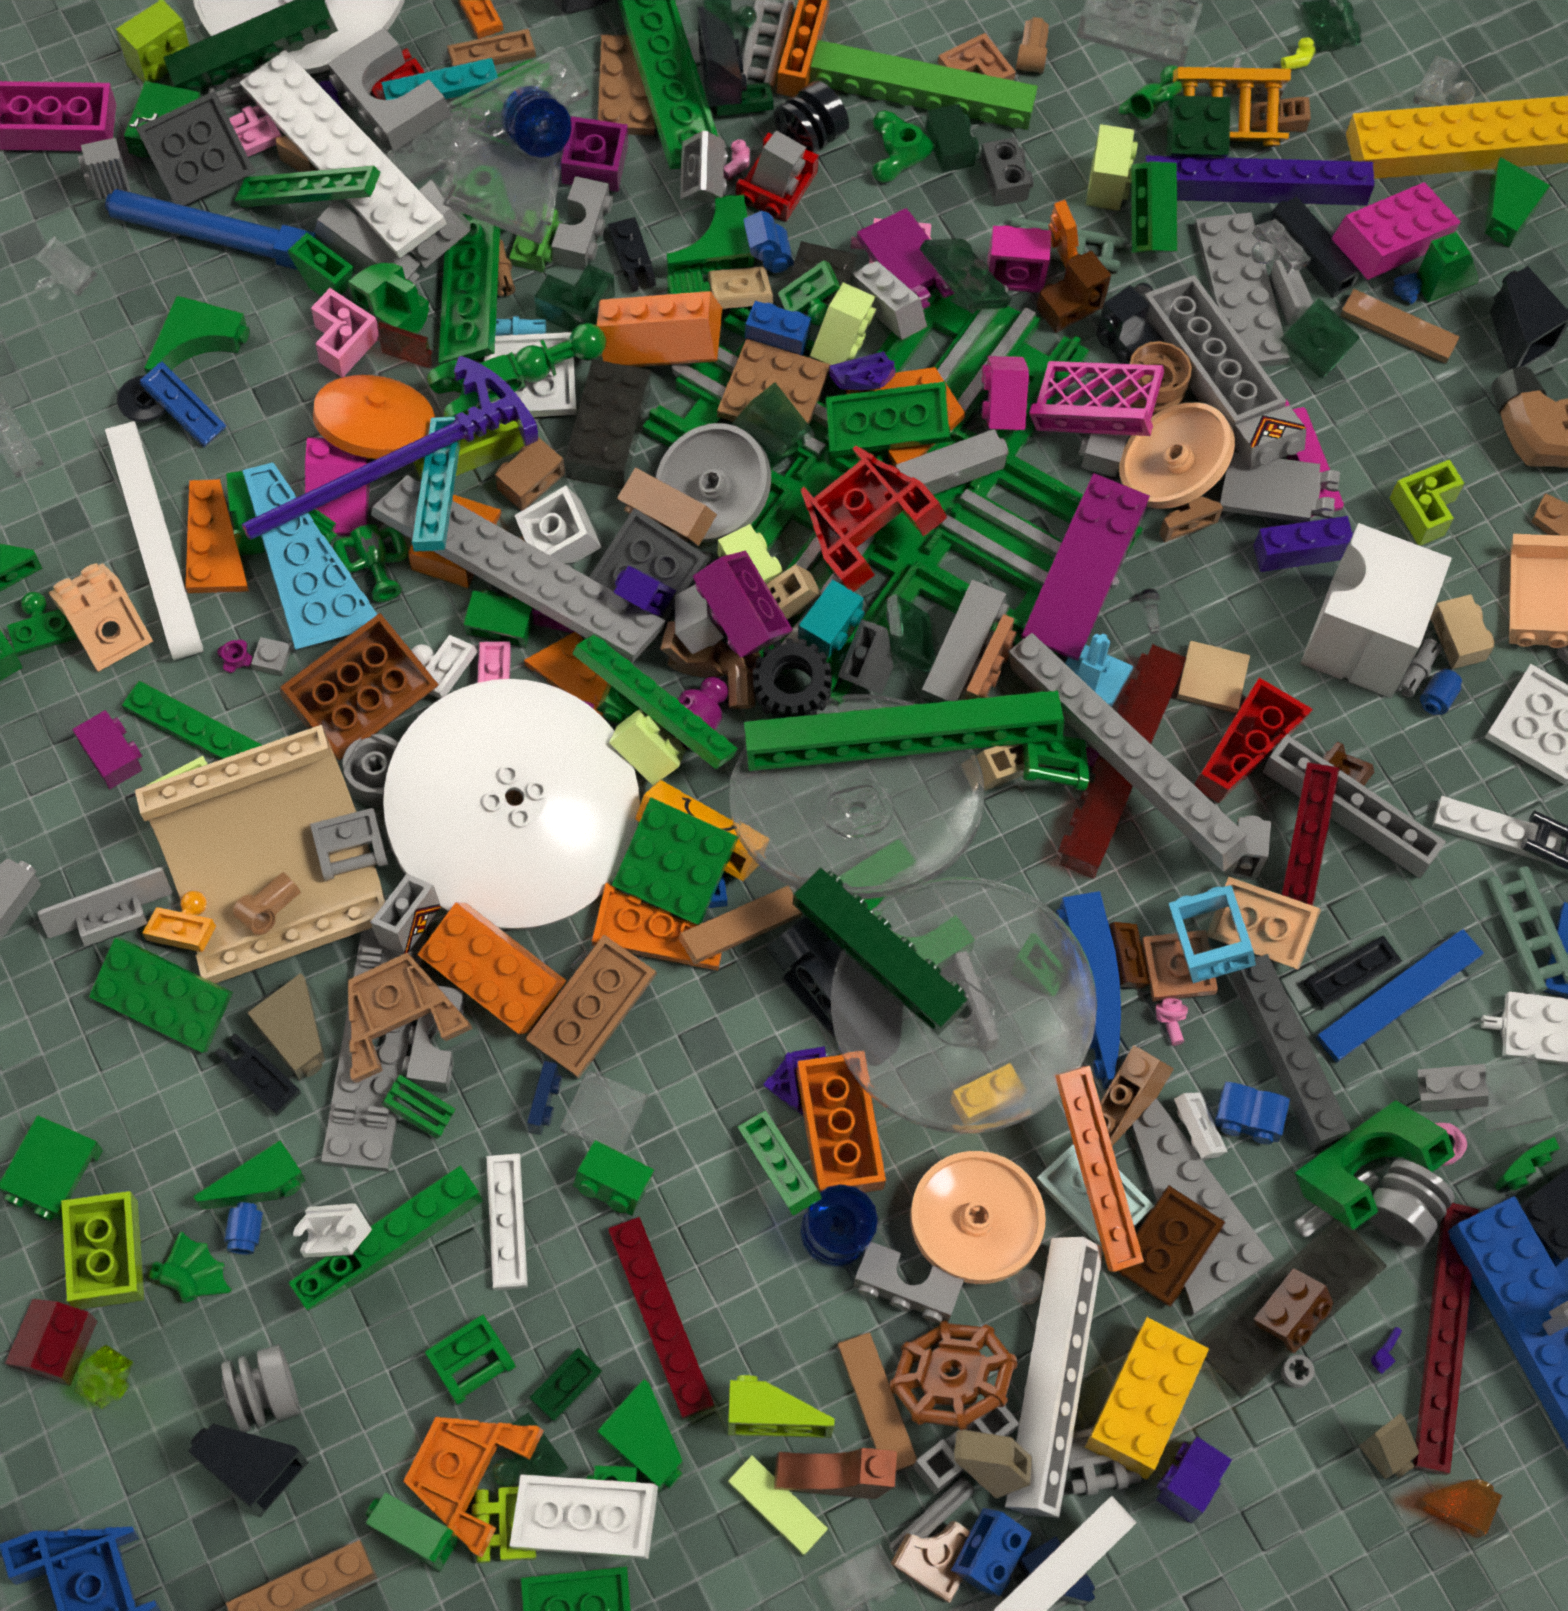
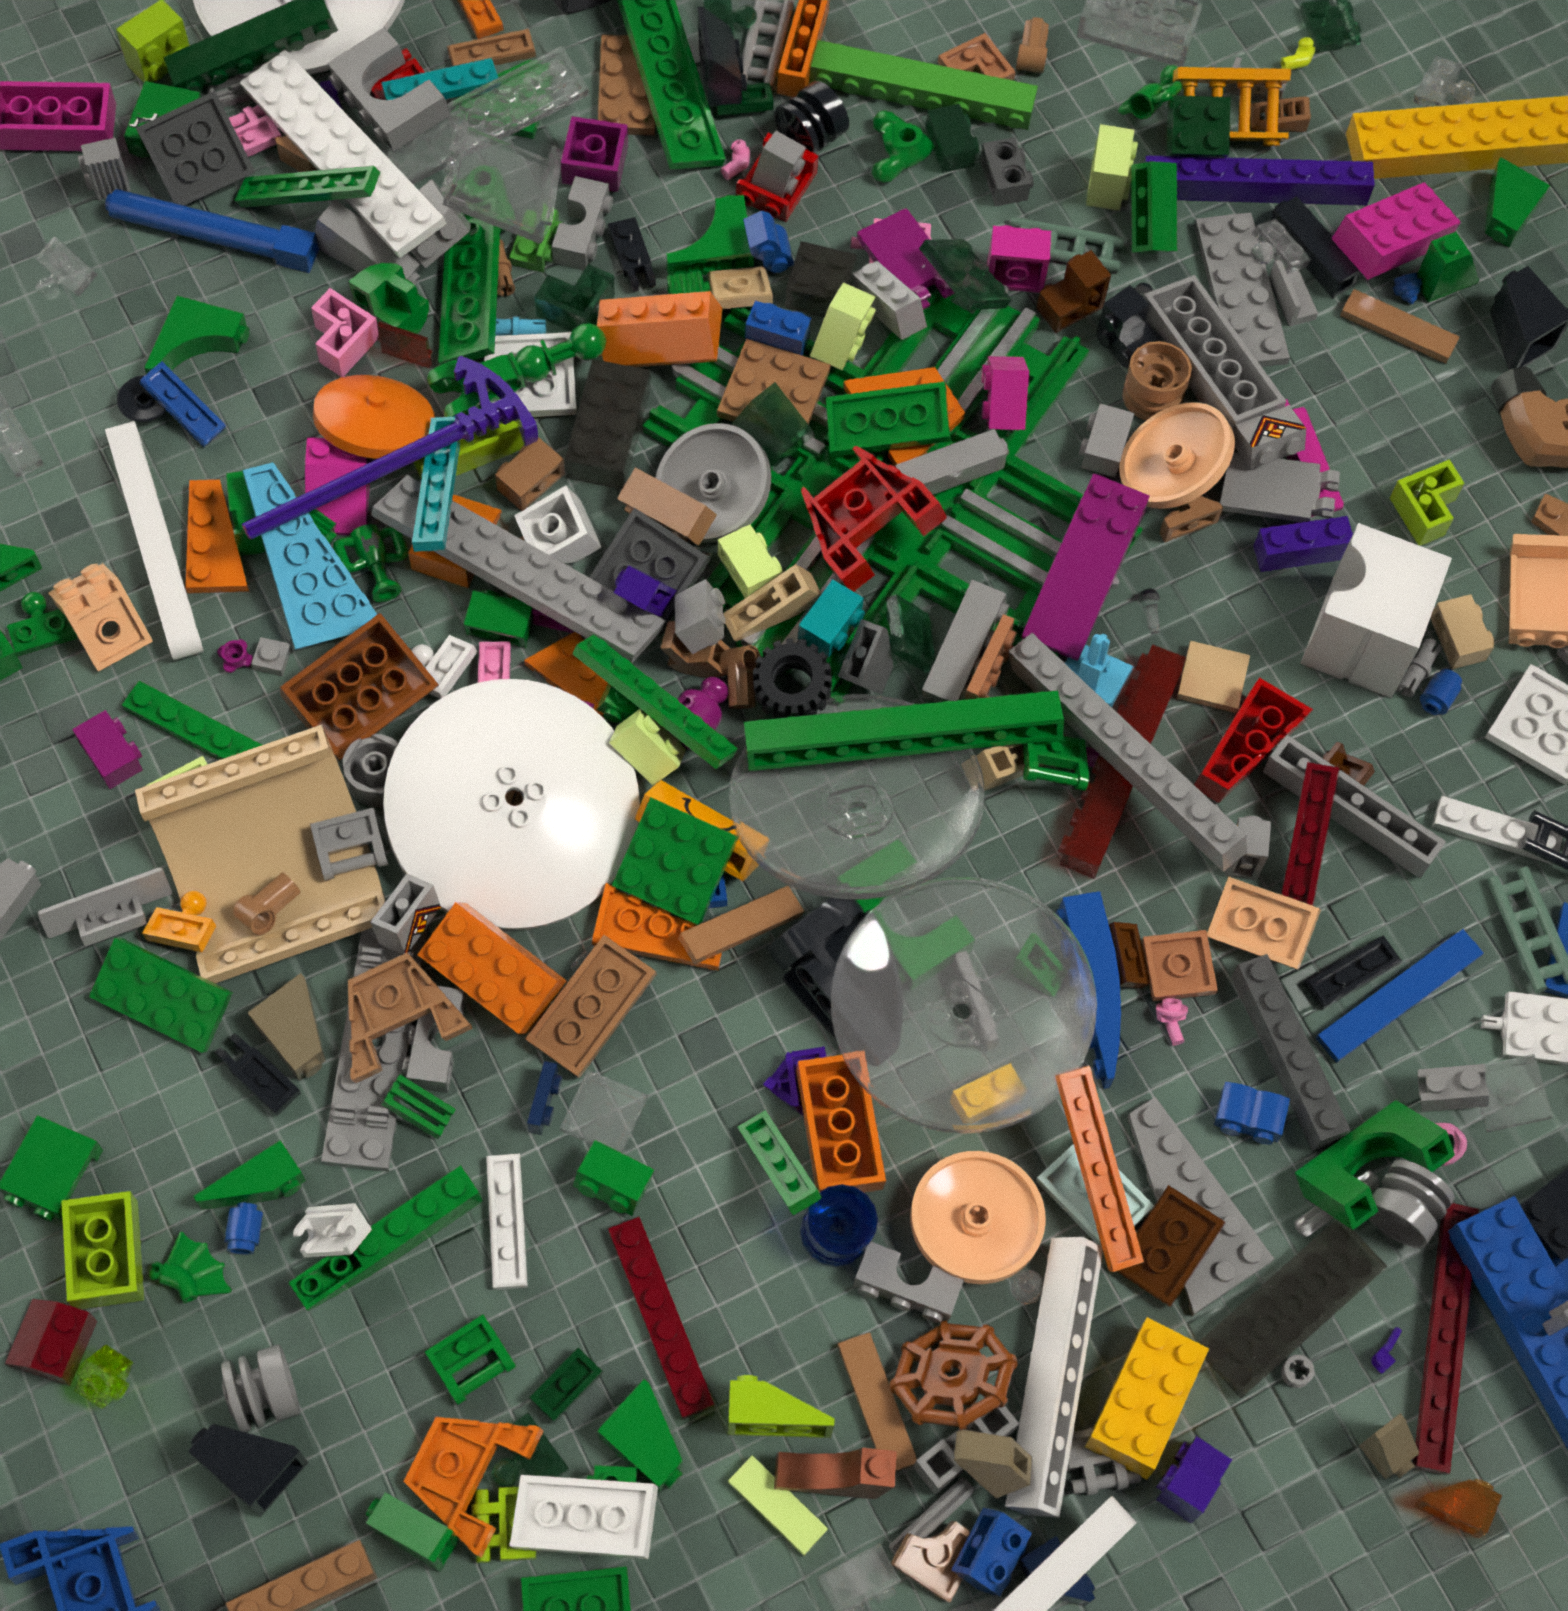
(320, 266): green slope -> none
(526, 110): clear blue wheel -> none
(703, 168): light grey slope -> none
(742, 603): magenta brick -> none
(809, 290): green plate -> none
(863, 372): dark purple slope -> none
(880, 950): dark green brick -> none
(1063, 231): orange wing -> none
(1092, 416): dark pink fence -> none
(1133, 1091): medium nougat slope -> none
(1202, 1129): white plate -> none
(1219, 960): medium azure window -> none
(1295, 1309): reddish brown bracket -> none
(1320, 338): clear green plate -> none
(1524, 1167): green slope -> none

